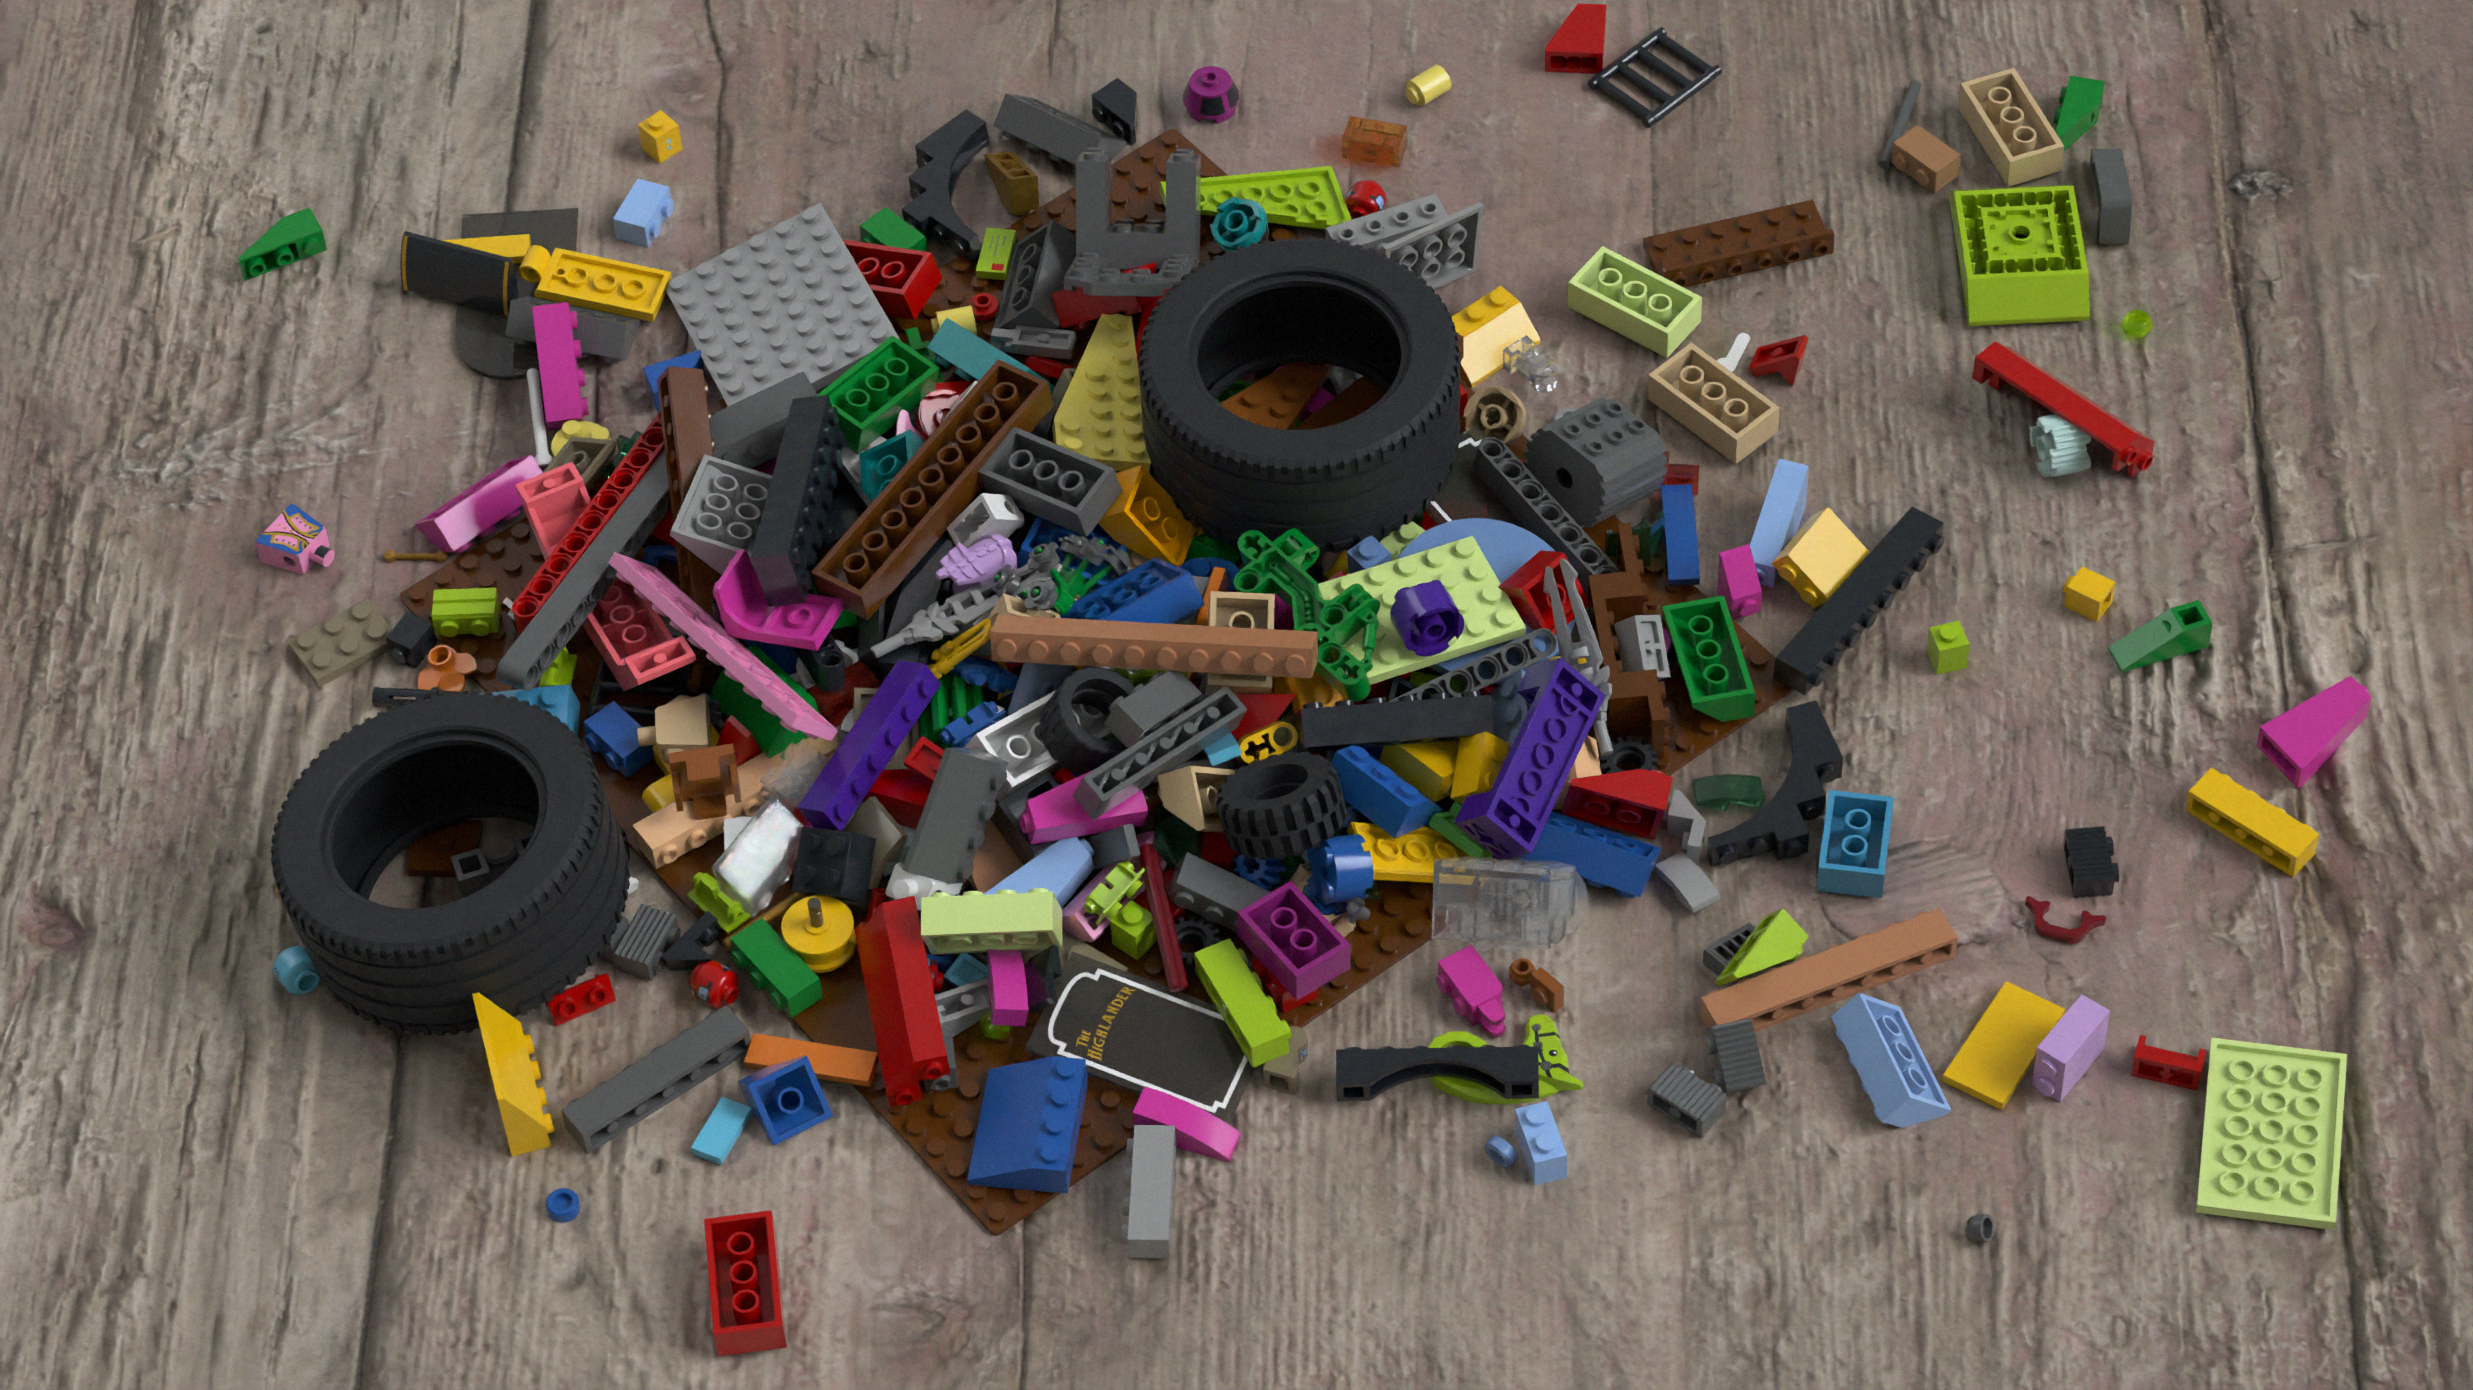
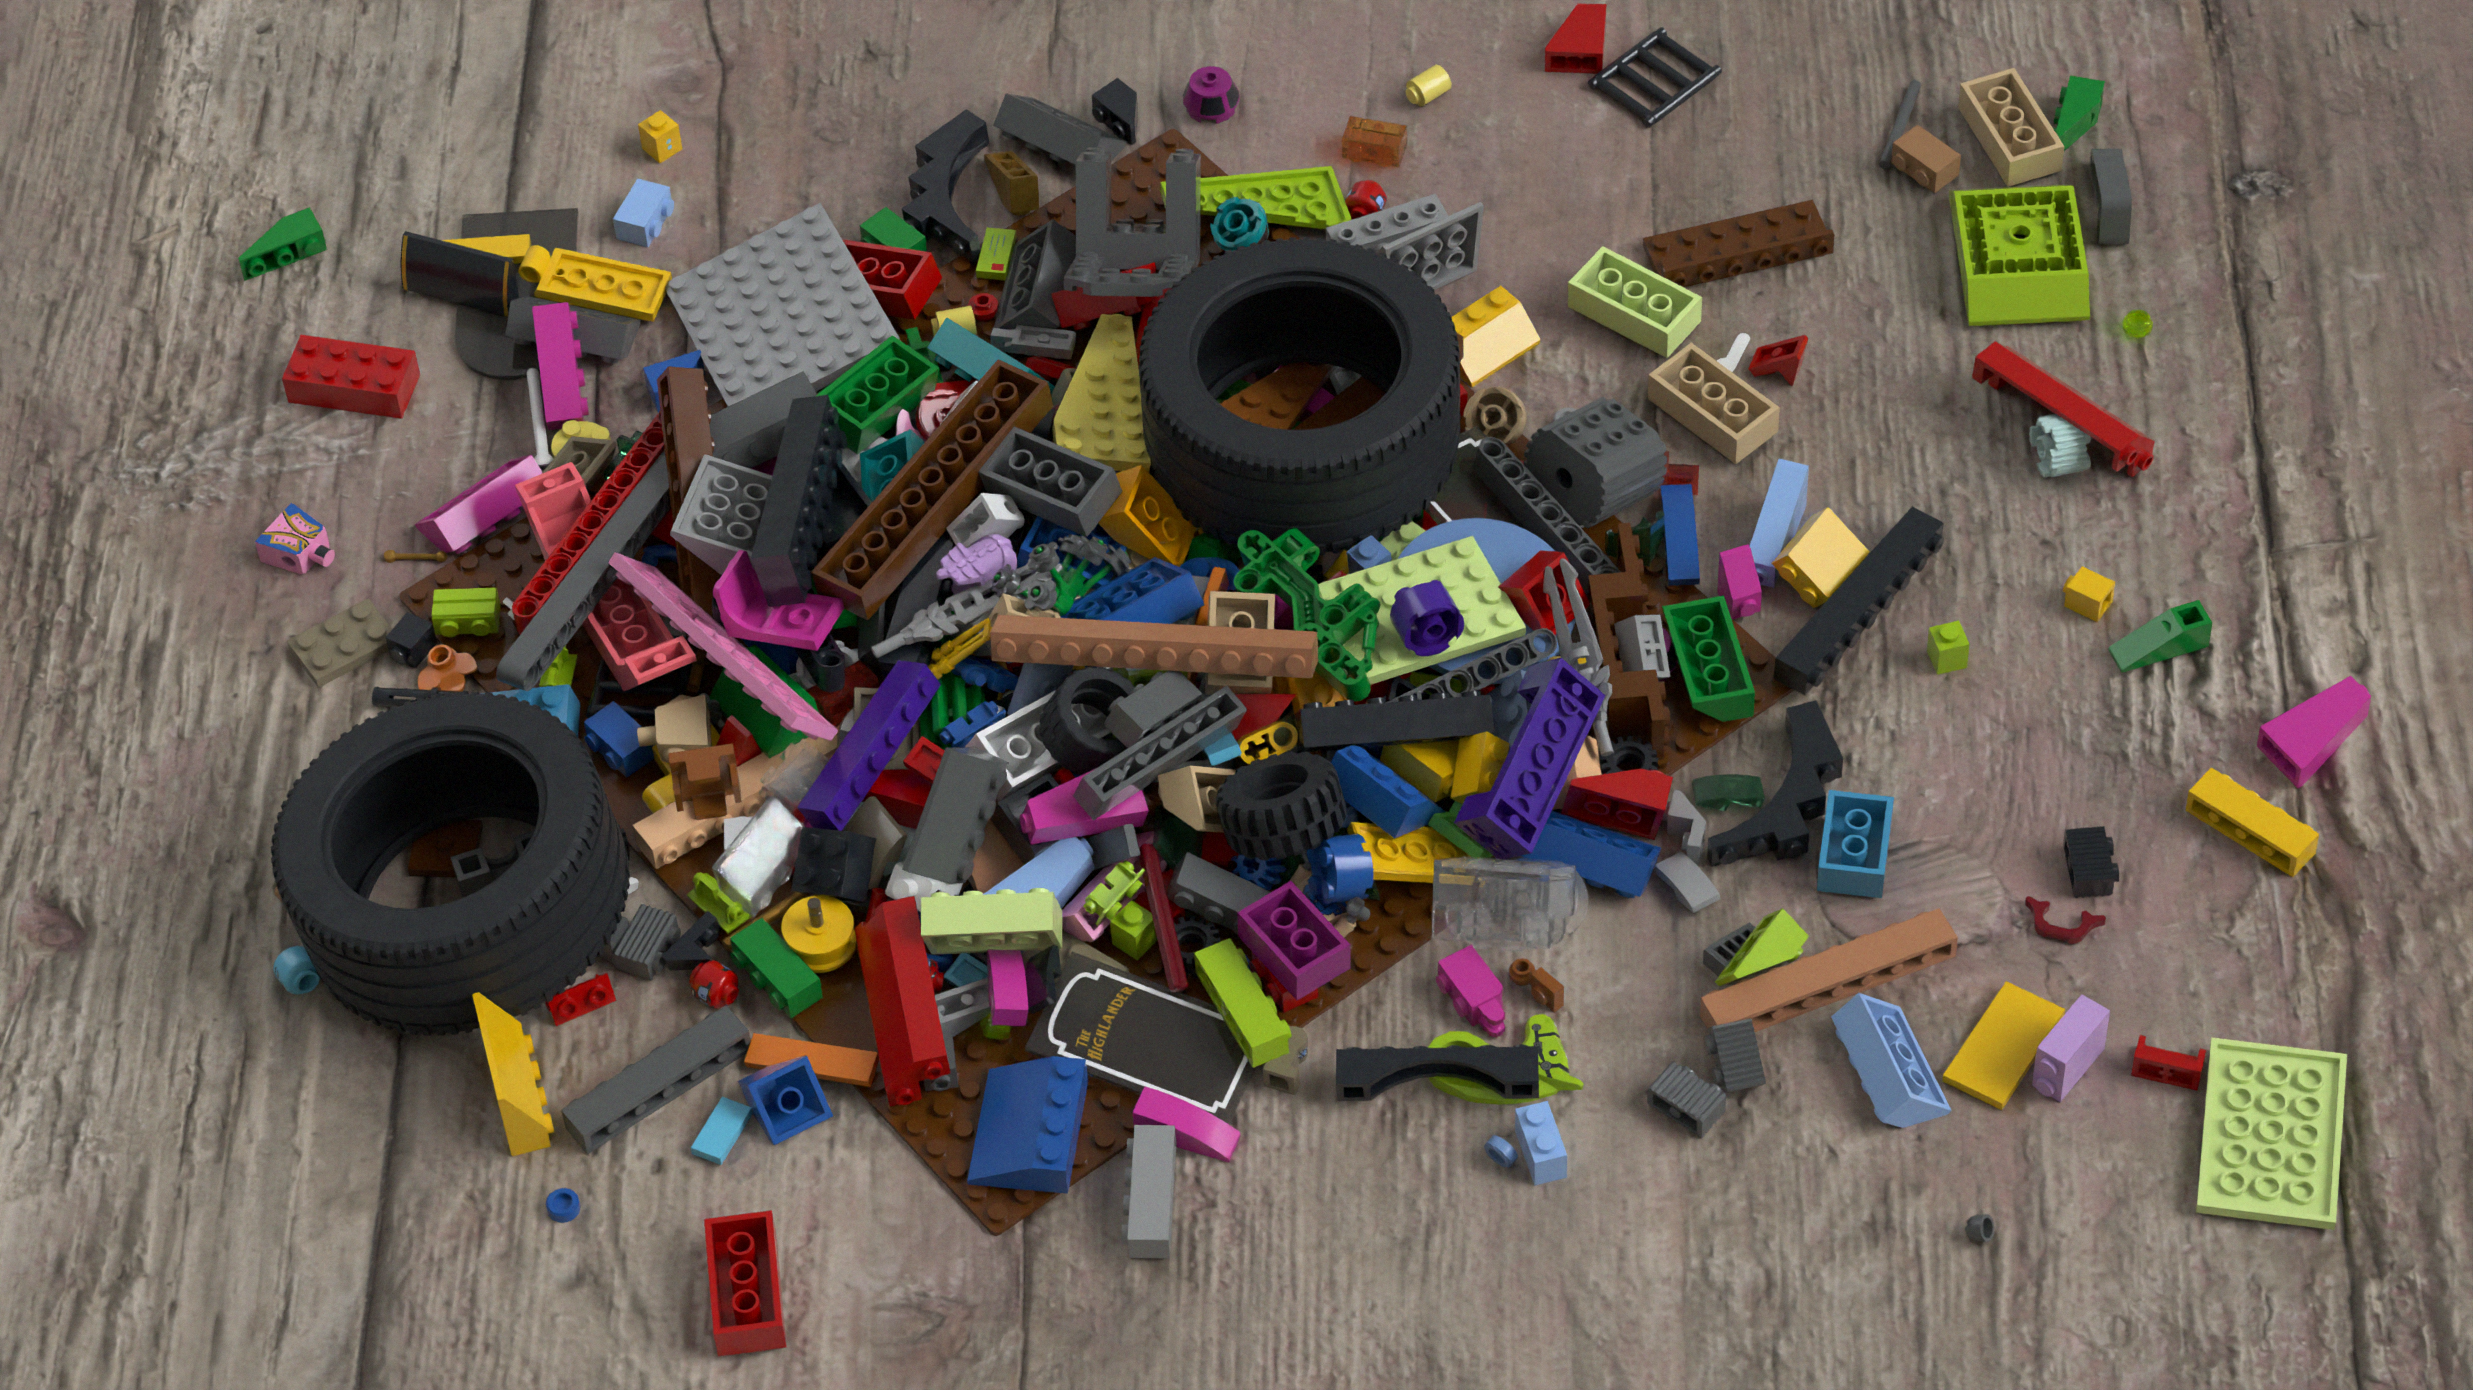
(351, 376): none -> red brick
(1532, 363): clear leg -> none

